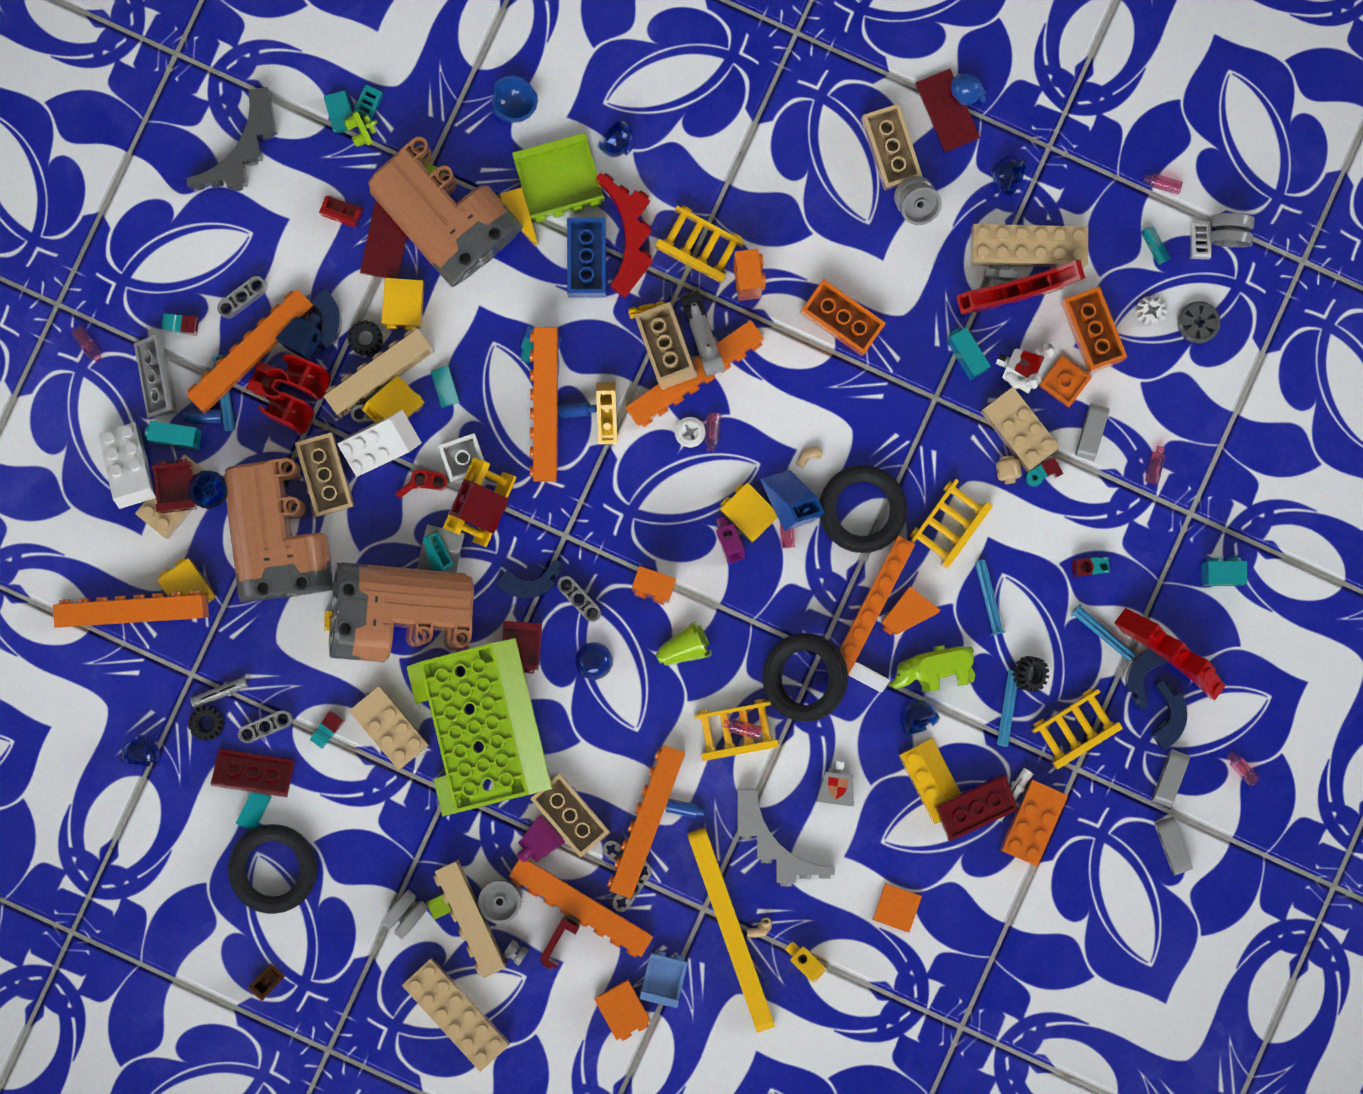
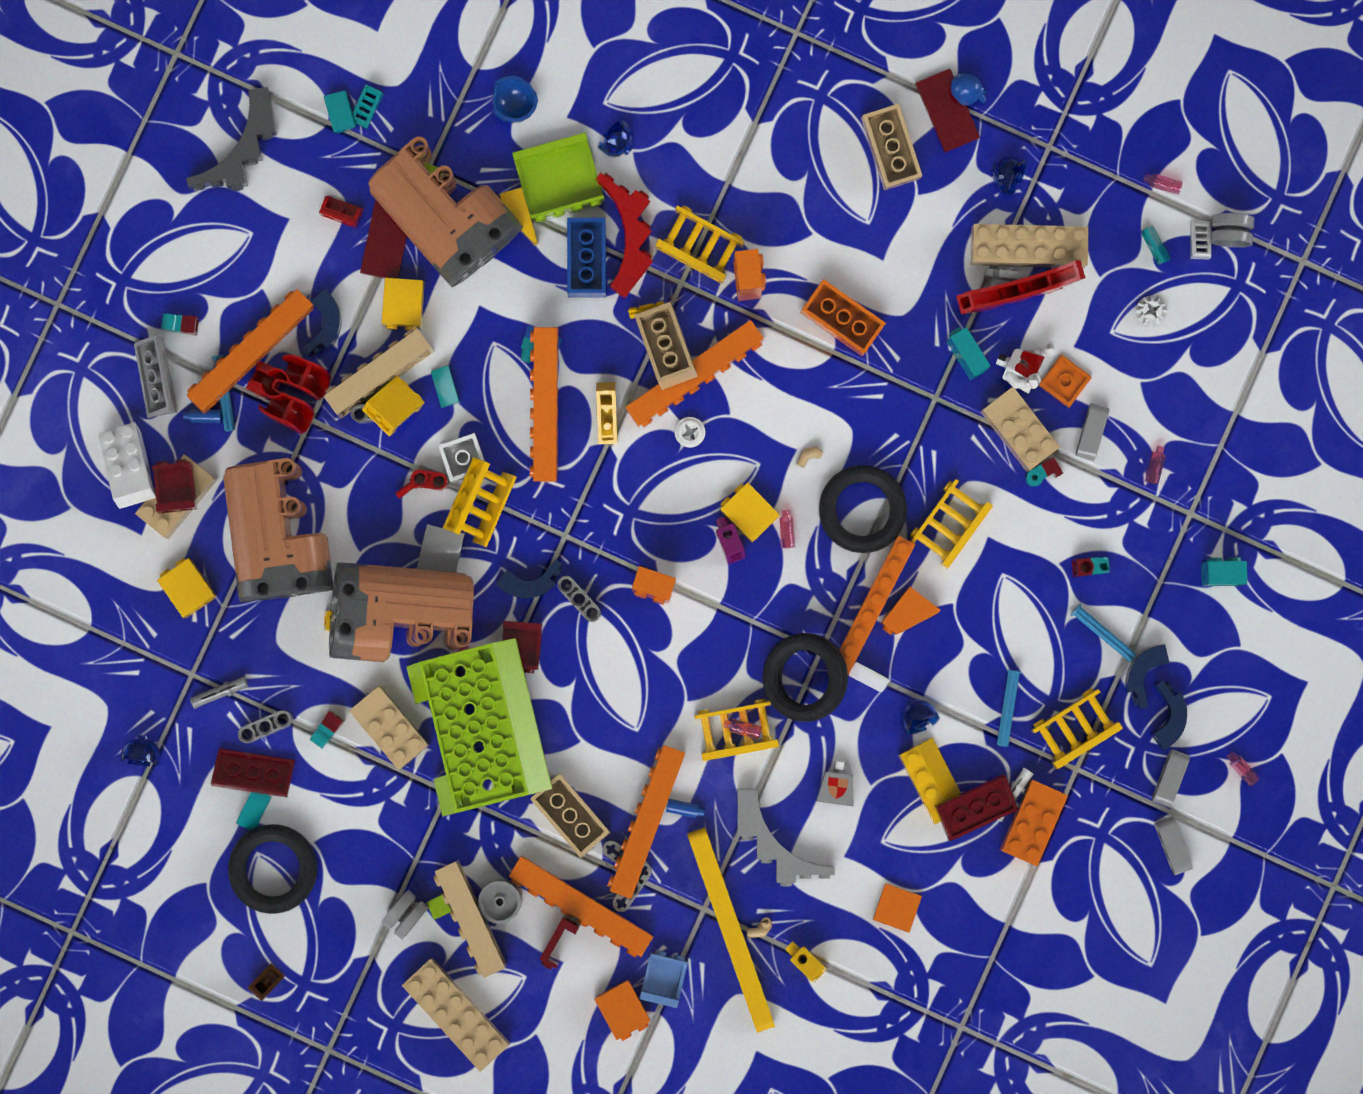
(86, 343): clear pink cylinder -> none
(130, 610): orange brick -> none
(173, 435): teal brick -> none
(198, 714): black tyre -> none
(207, 489): clear blue cylinder -> none
(232, 298): light grey beam -> none
(301, 336): dark blue torso -> none
(324, 474): tan brick -> none
(356, 121): lime hips -> none
(365, 349): black tyre -> none
(379, 443): white brick -> none
(439, 558): teal slope -> none
(479, 506): dark red panel -> none
(512, 949): light grey wheel -> none
(539, 841): magenta torso -> none
(576, 410): blue cylinder -> none
(594, 660): clear blue cylinder -> none
(685, 646): lime cone -> none
(702, 333): light grey piece -> none
(712, 430): clear pink cylinder -> none
(792, 500): blue slope -> none
(917, 200): light grey wheel -> none
(936, 664): lime animal -> none
(989, 597): dark azure axle -> none
(1008, 469): tan head -> none
(1038, 677): black tyre -> none
(1094, 330): orange brick -> none
(1172, 650): red arch -> none
(1205, 313): dark grey wheel -> none

